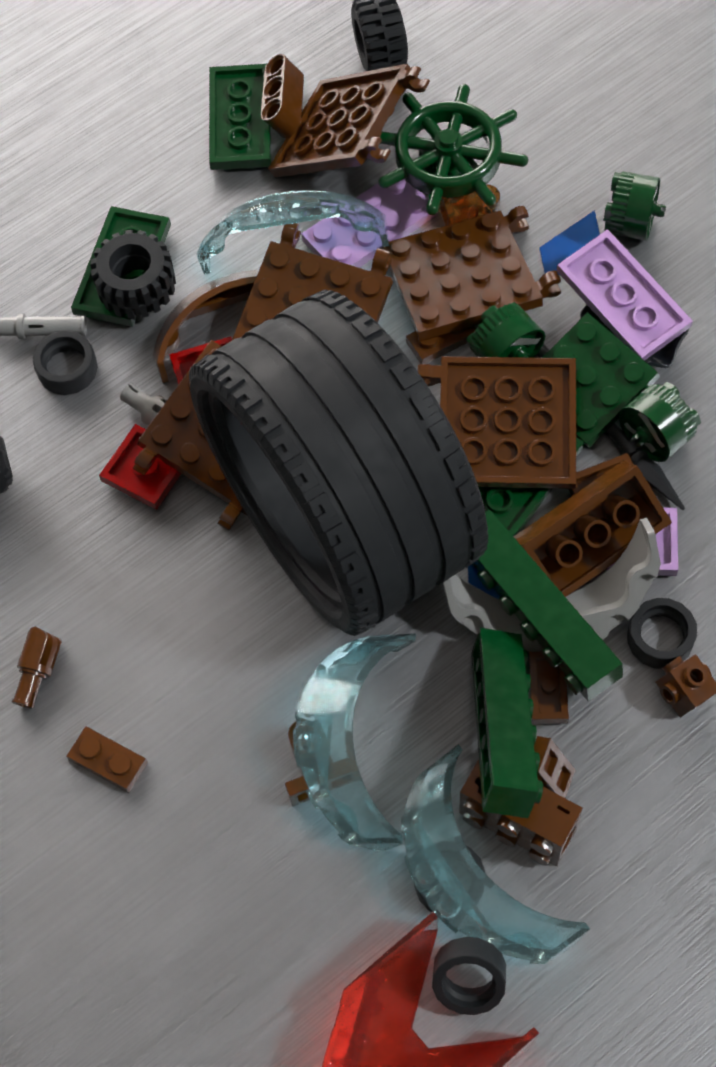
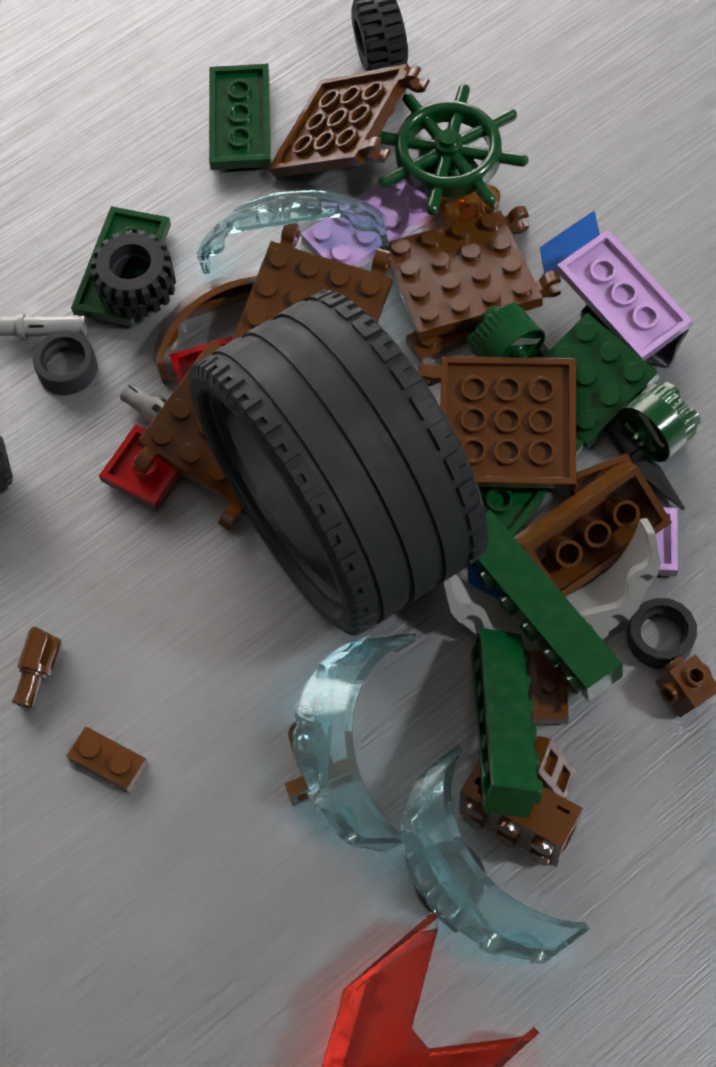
(282, 95): reddish brown beam -> none
(469, 1000): black tyre -> none
(633, 205): dark green piece -> none

